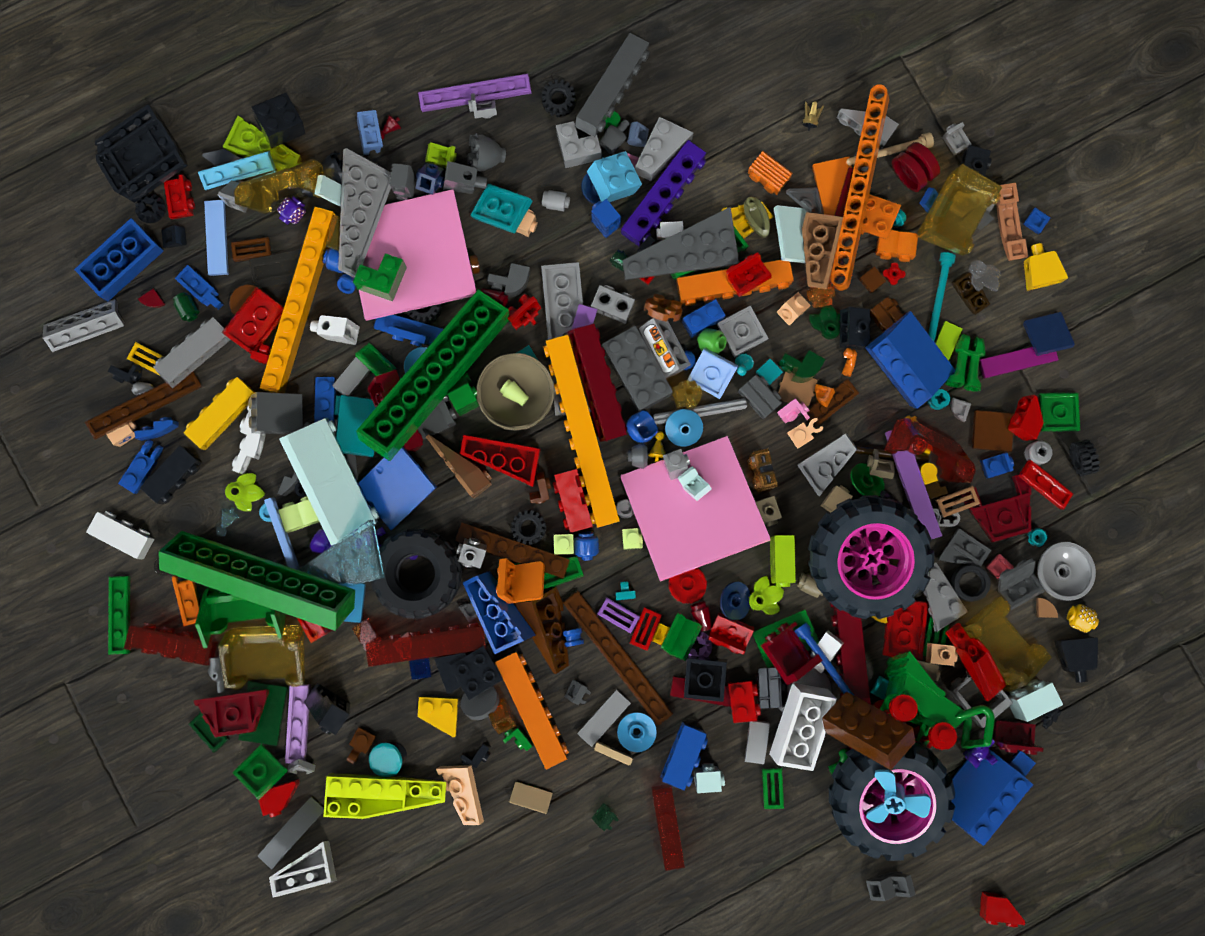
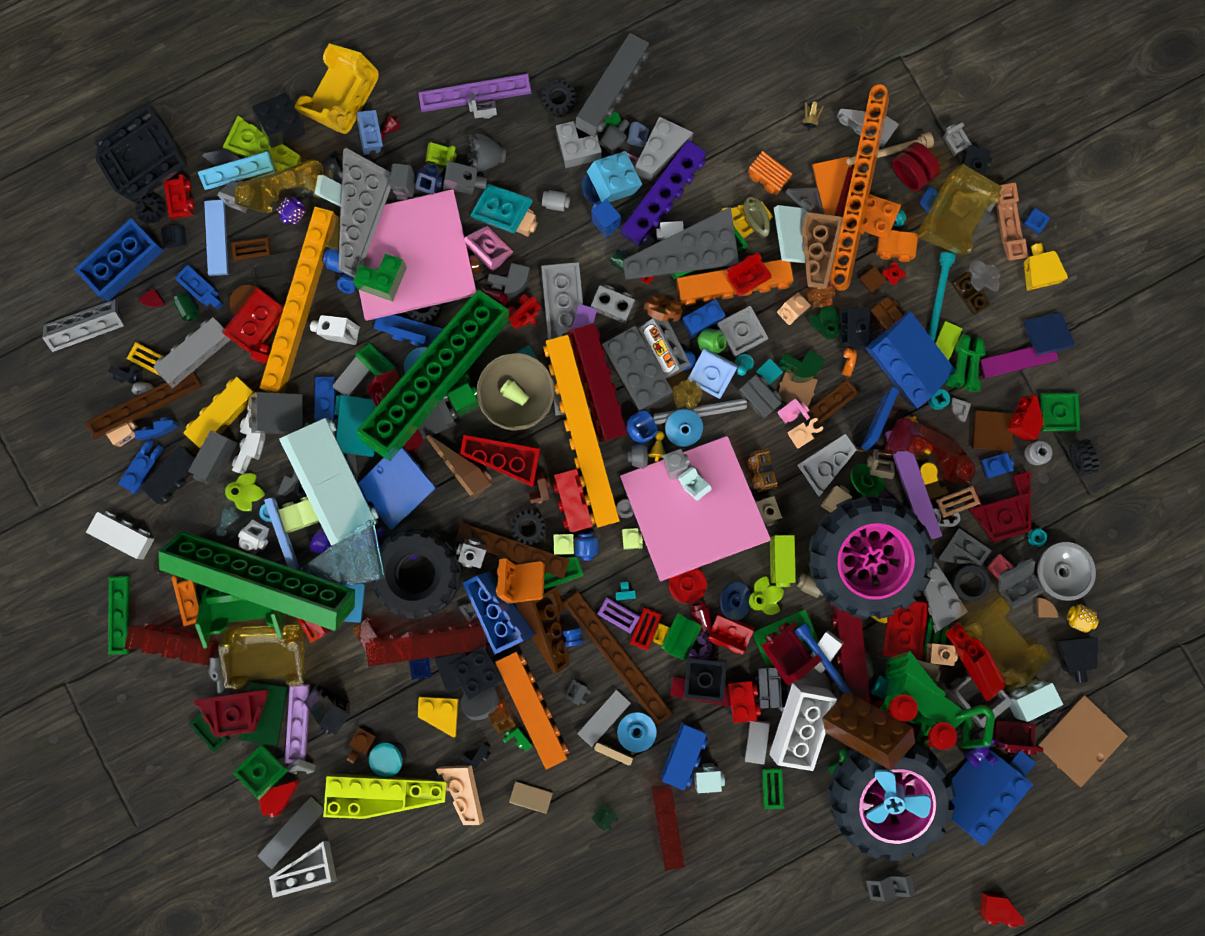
(212, 458): none -> dark grey brick
(253, 537): none -> white brick
(341, 89): none -> yellow windscreen
(488, 247): none -> bright pink slope
(824, 394): orange tile -> none
(879, 419): none -> blue tile
(1045, 484): red tile -> none
(1082, 741): none -> medium nougat piece

